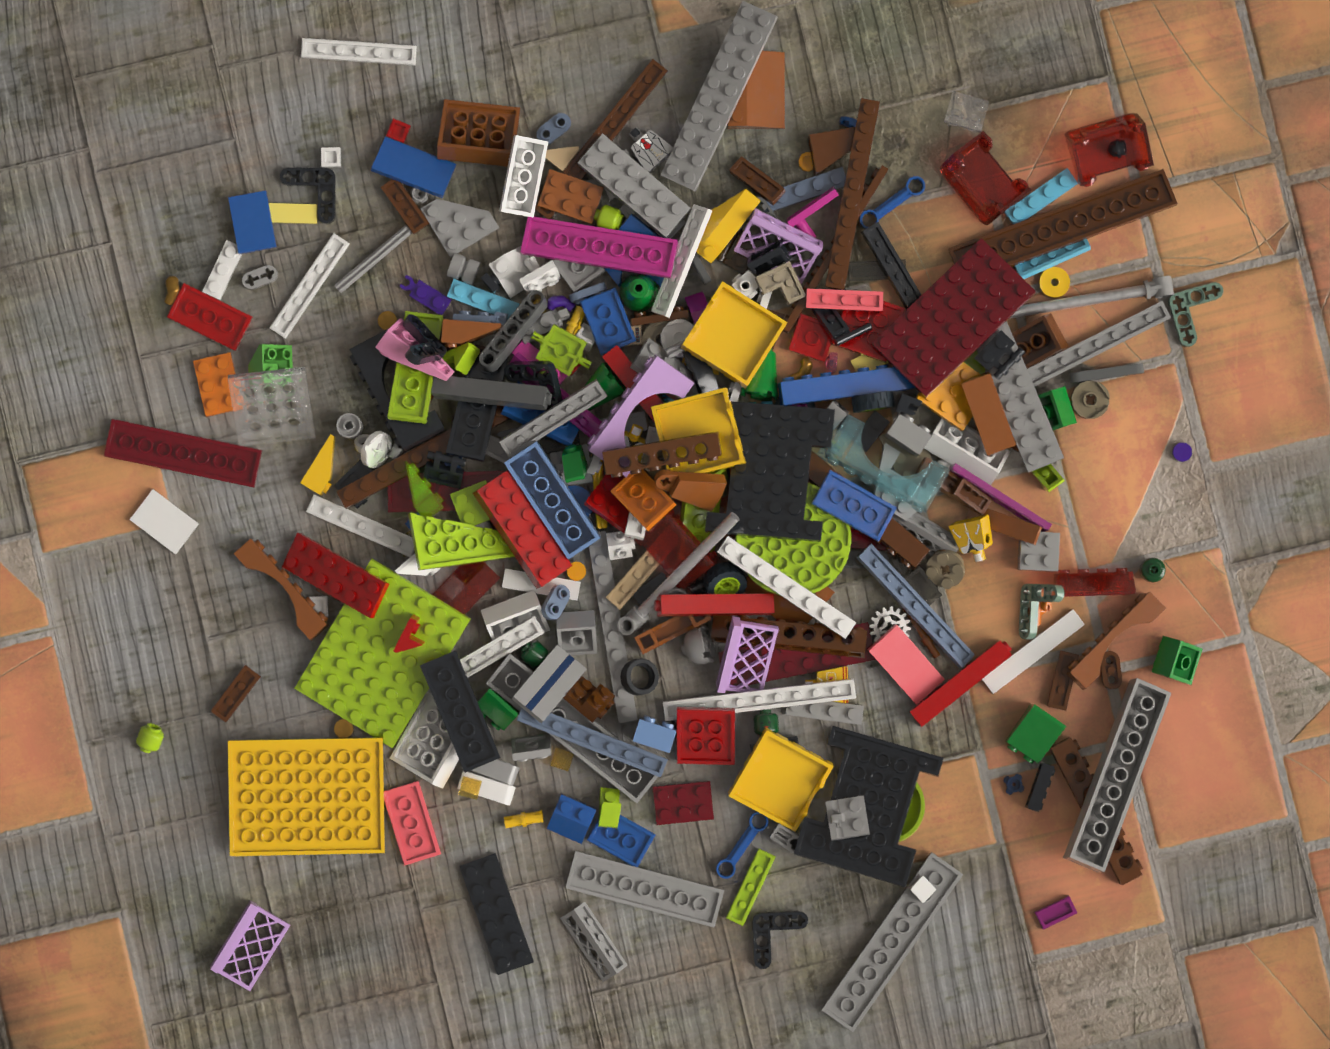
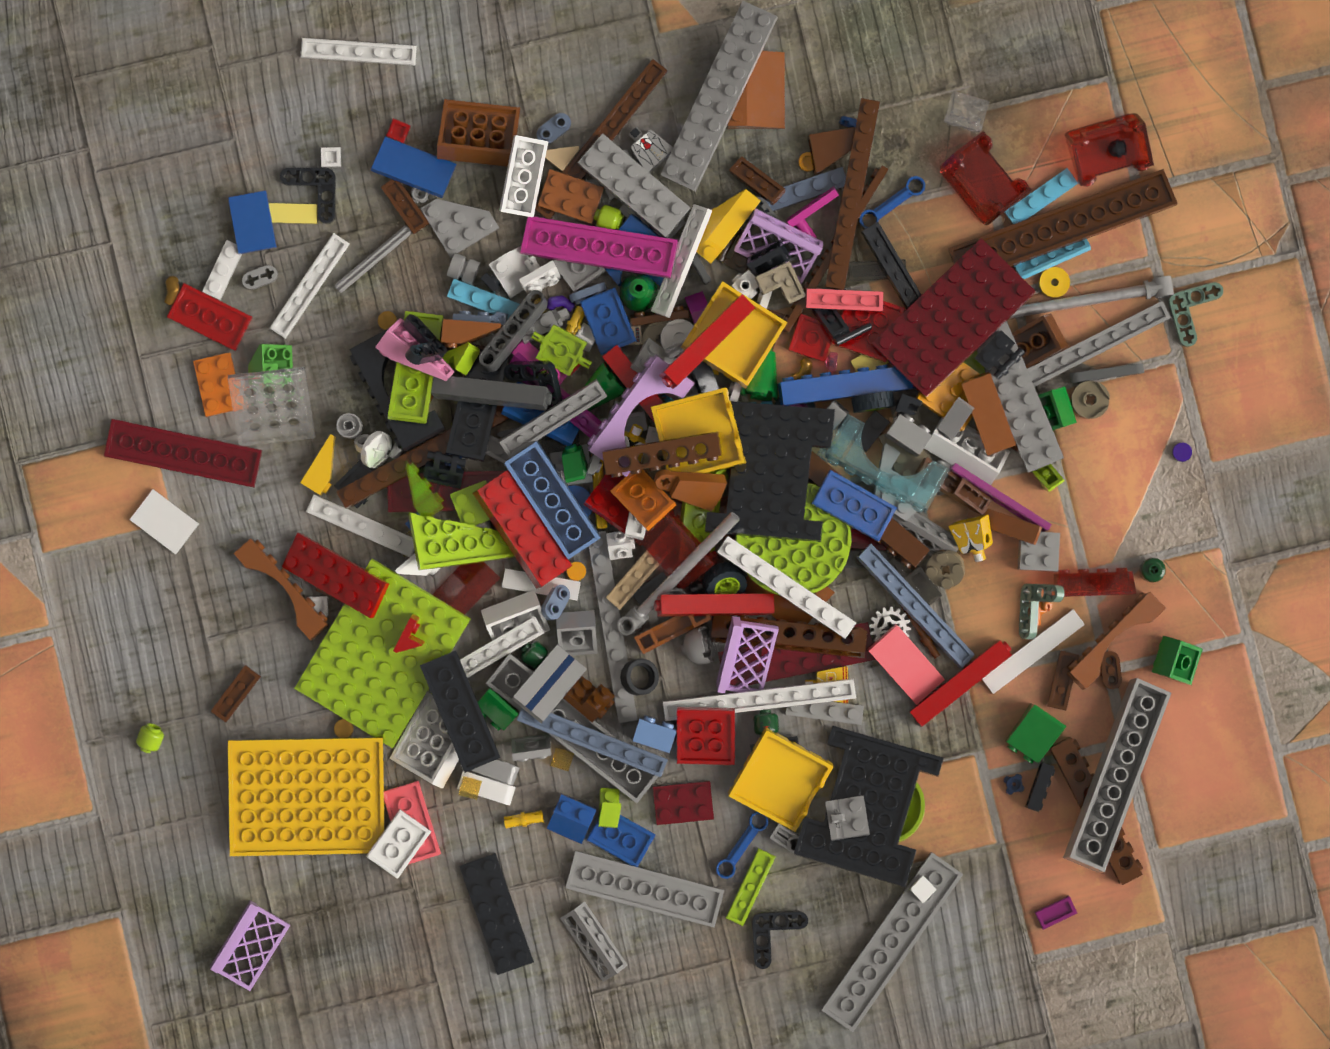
(398, 843): none -> white tile
(427, 296): dark purple plate -> none
(706, 341): none -> red brick
(955, 418): none -> light grey tile

